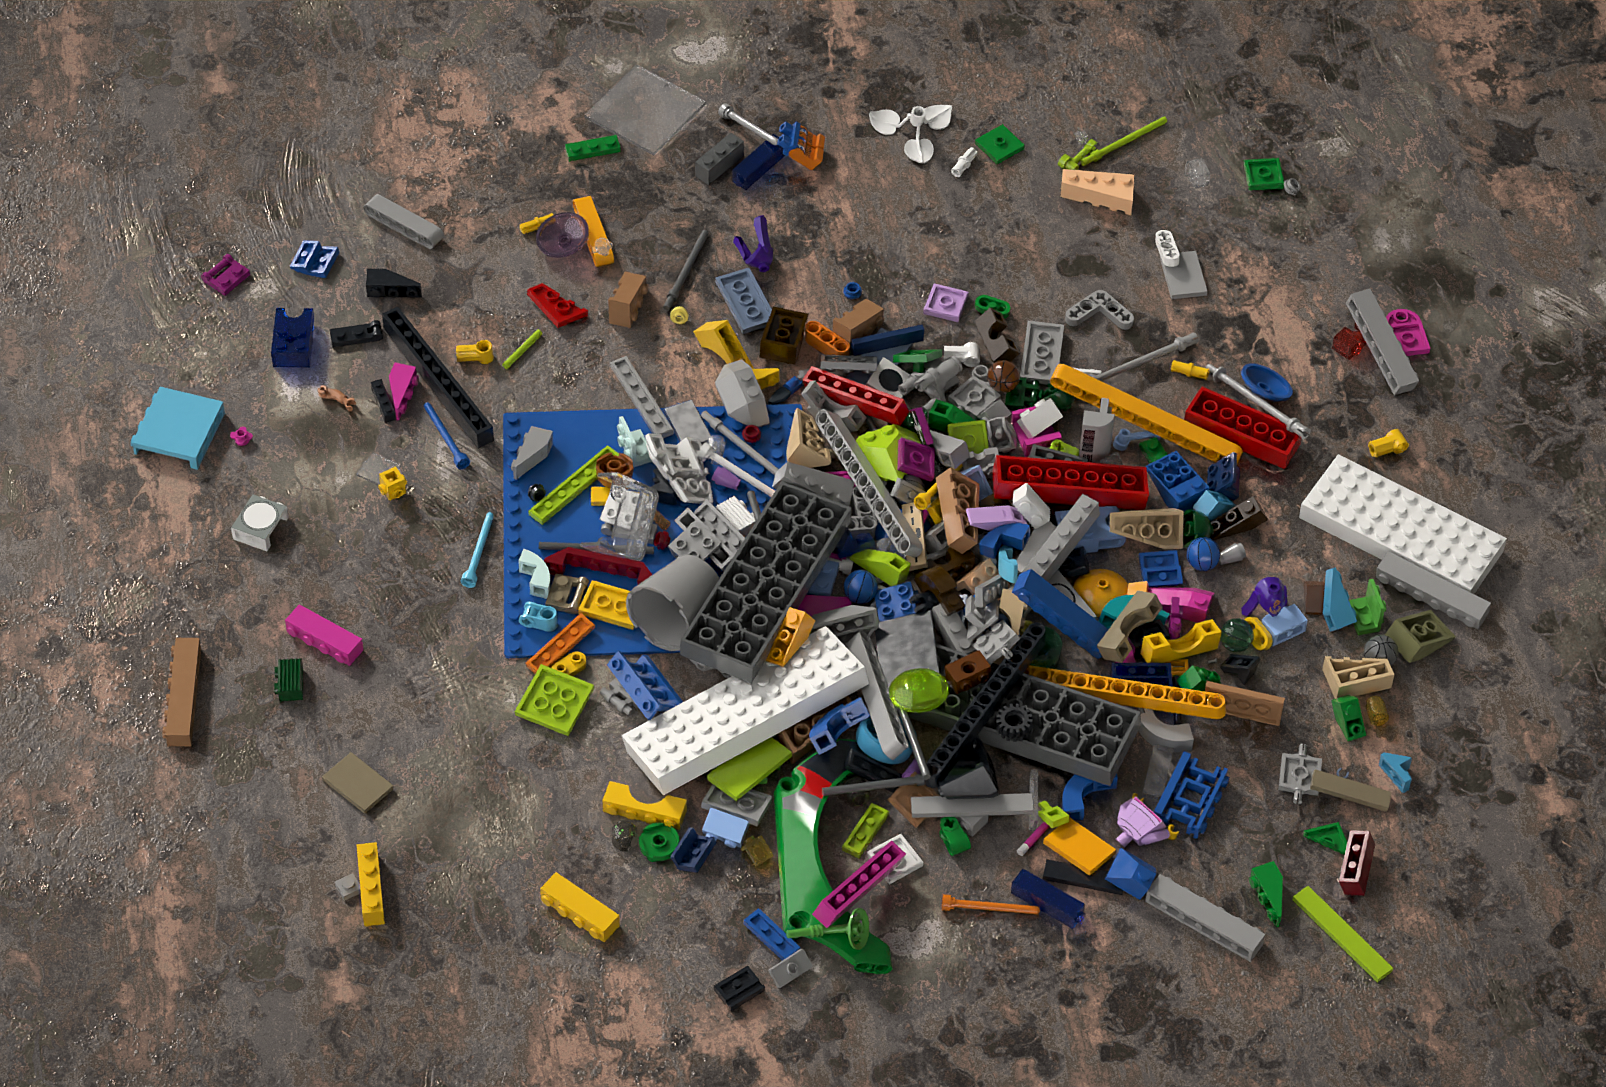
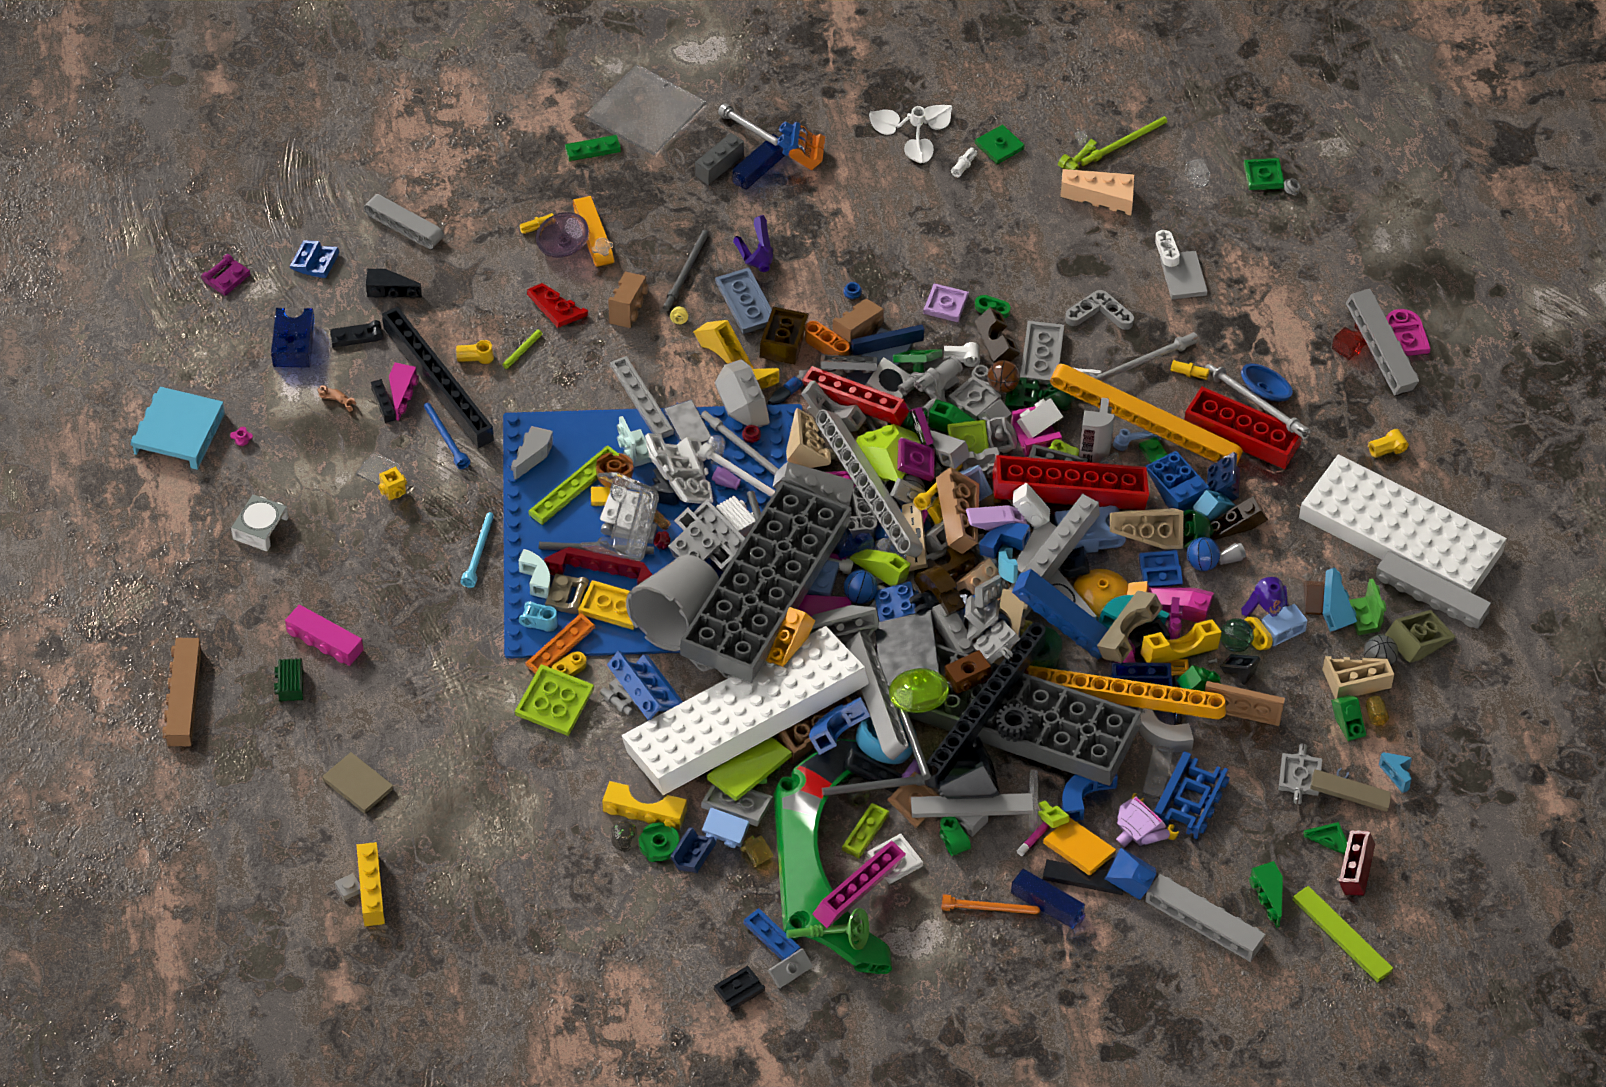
(536, 492): black plate -> none
(579, 907): yellow brick -> none

